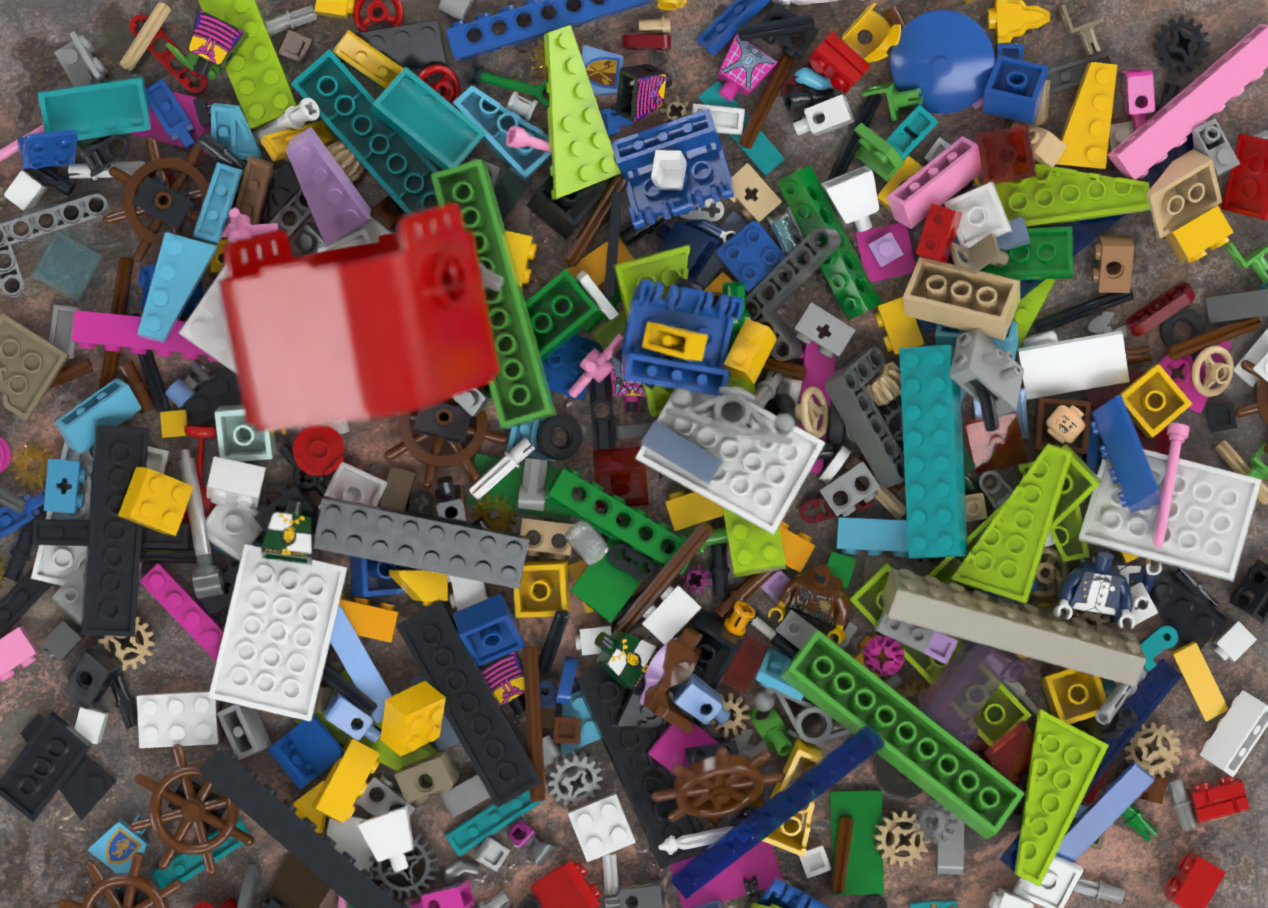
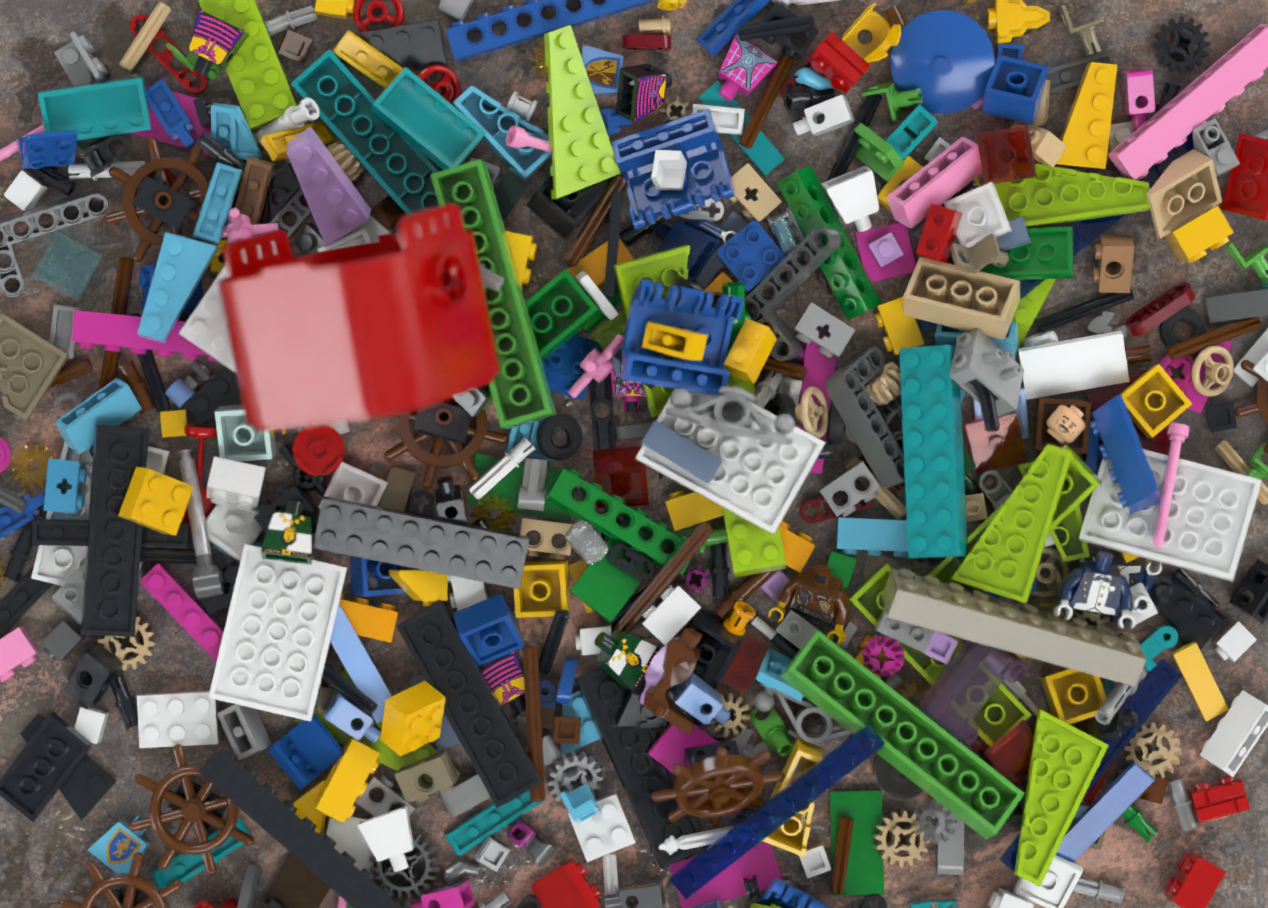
(477, 75): green piece -> none
(581, 803): none -> medium azure panel
(834, 465): white piece -> none

